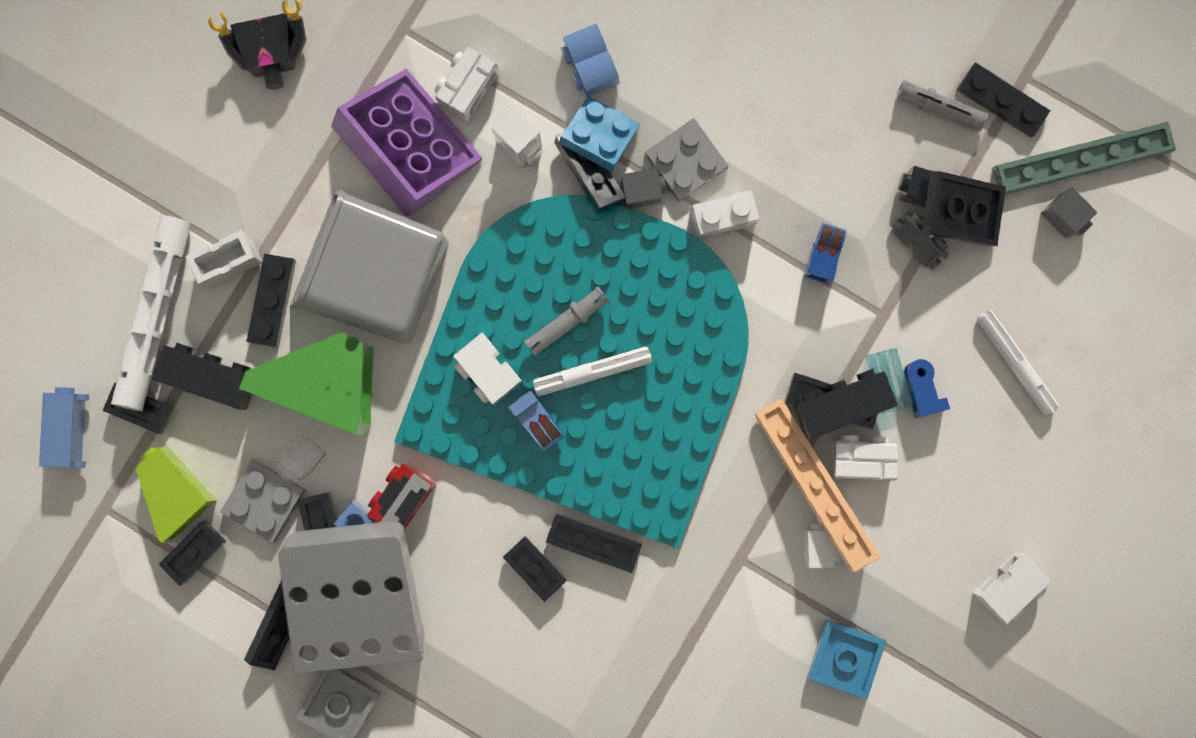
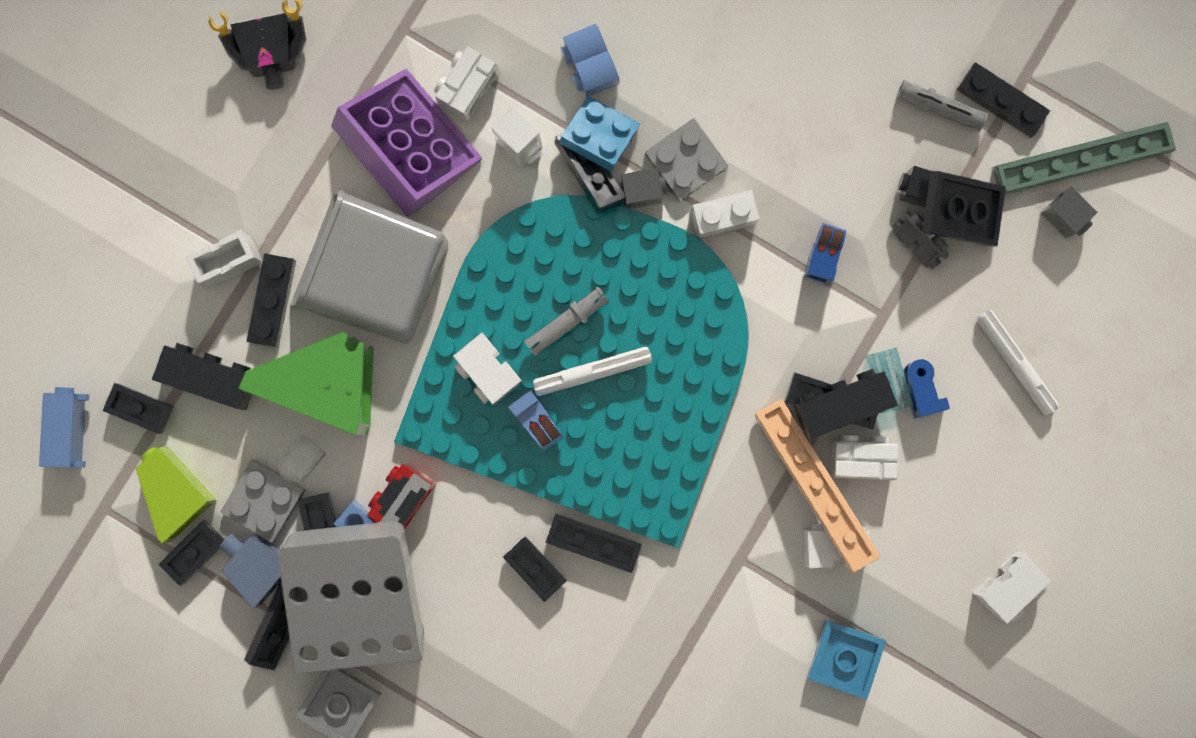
(151, 313): white piece -> none
(252, 567): none -> sand blue torso

